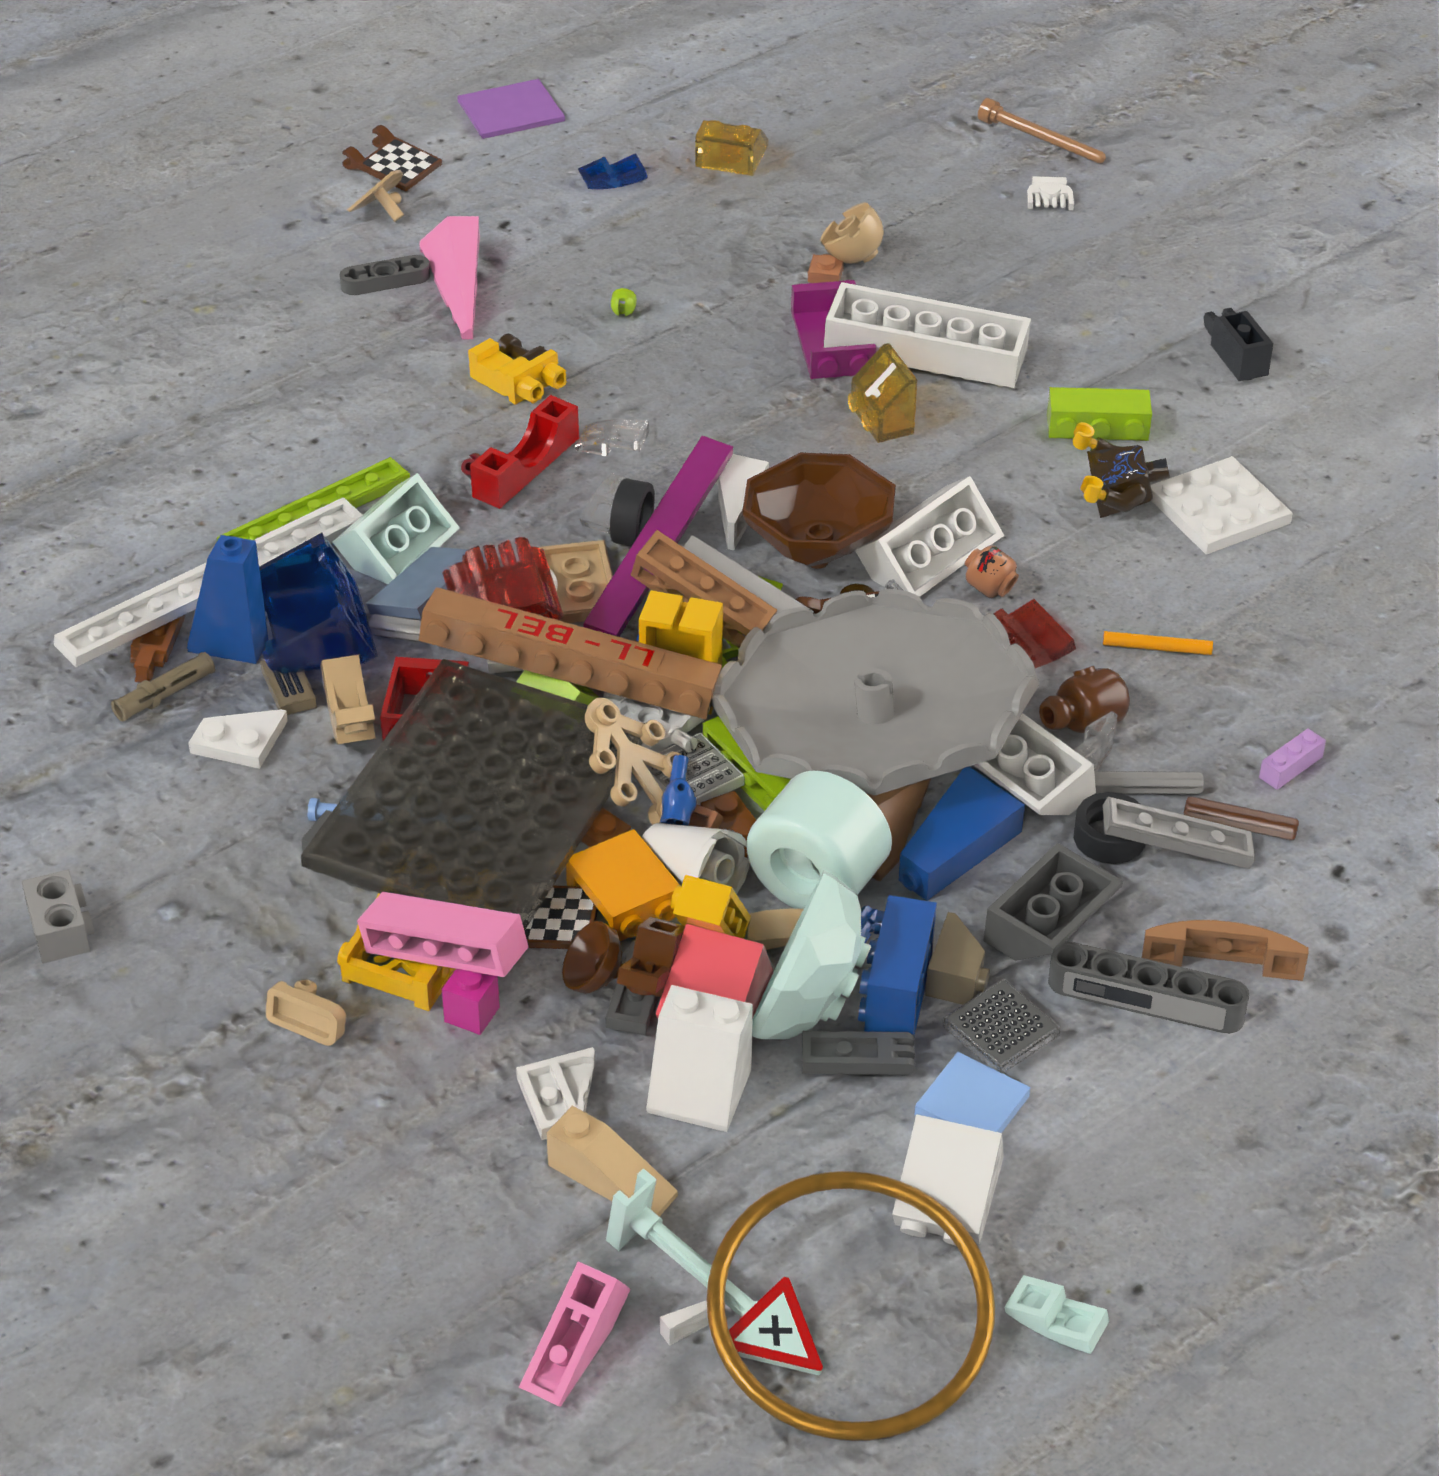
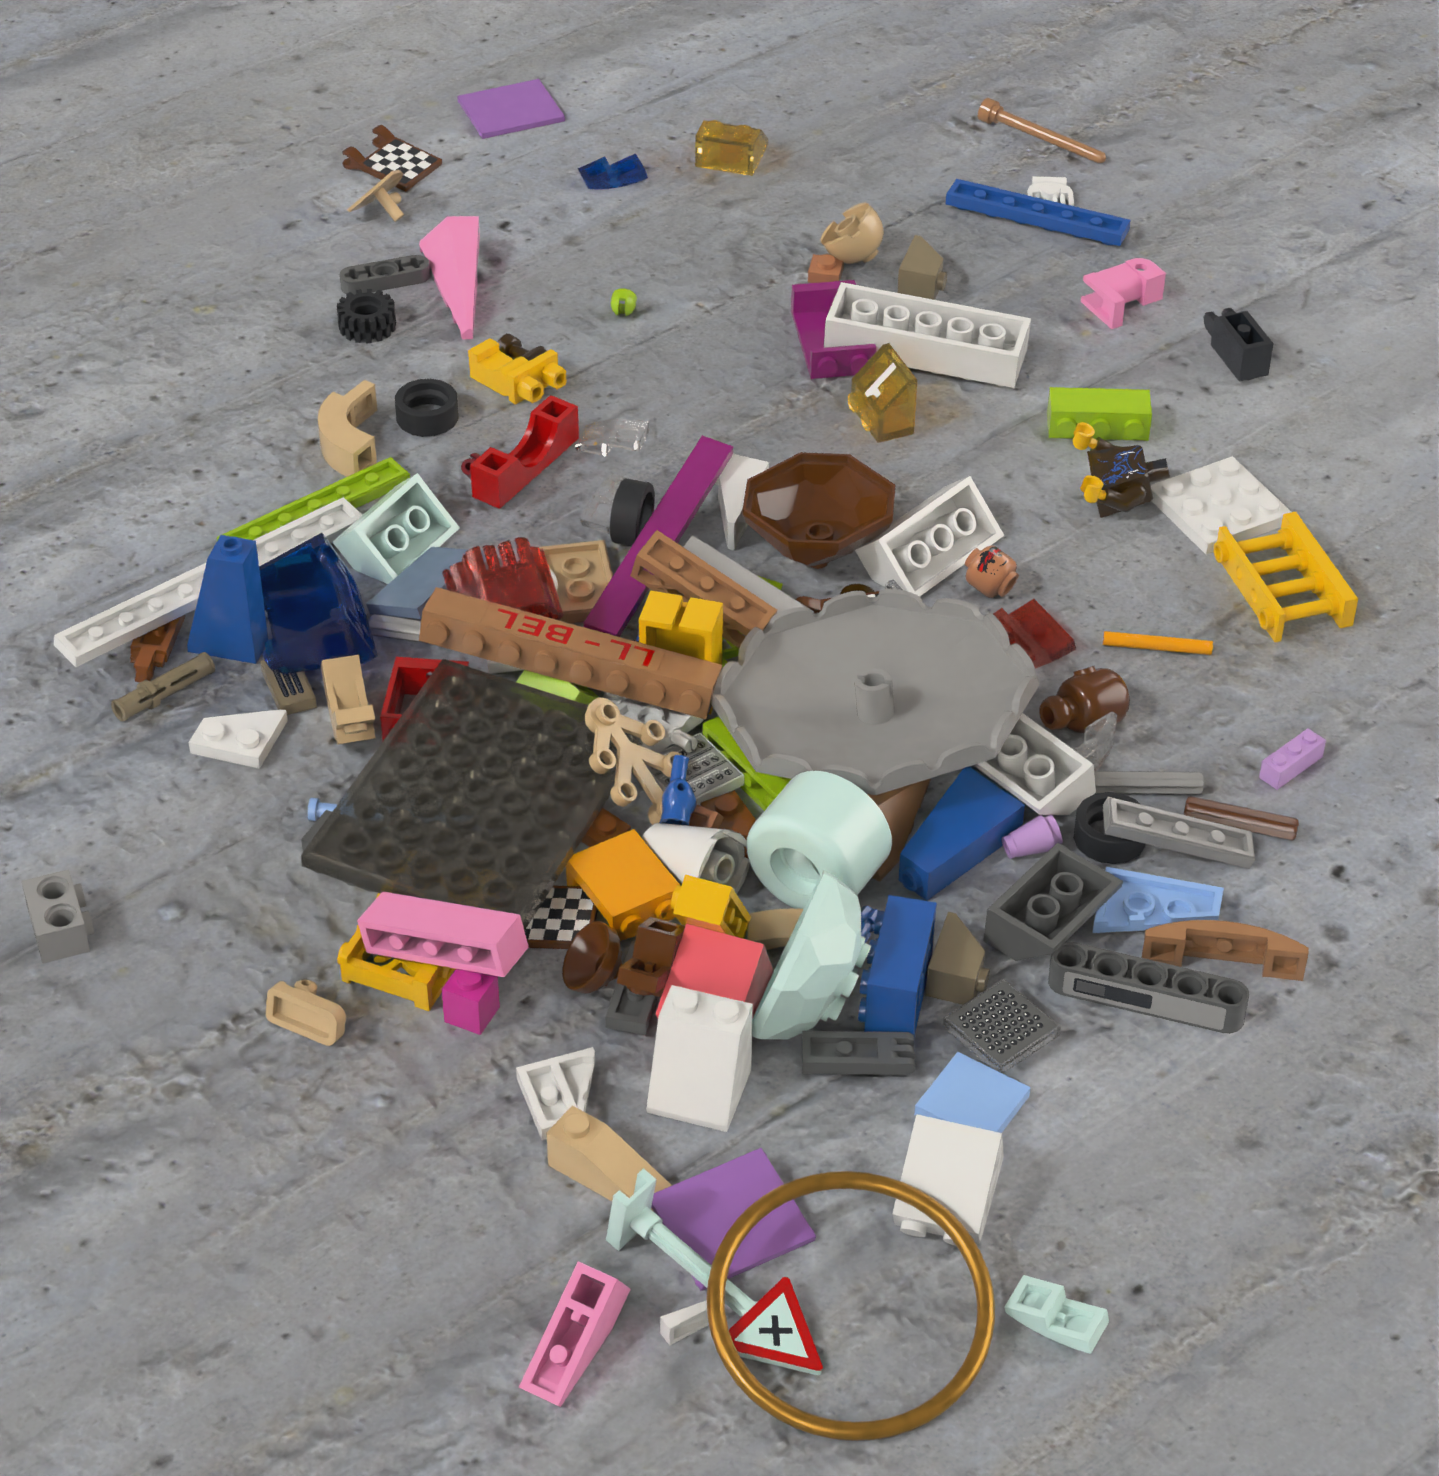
(341, 443): none -> tan arch
(366, 316): none -> black tyre
(426, 422): none -> black tyre
(710, 1203): none -> medium lavender piece
(921, 271): none -> dark tan slope
(1033, 837): none -> lavender cone
(1038, 212): none -> blue plate
(1122, 285): none -> bright pink piece
(1155, 901): none -> light blue wing
(1304, 556): none -> yellow fence

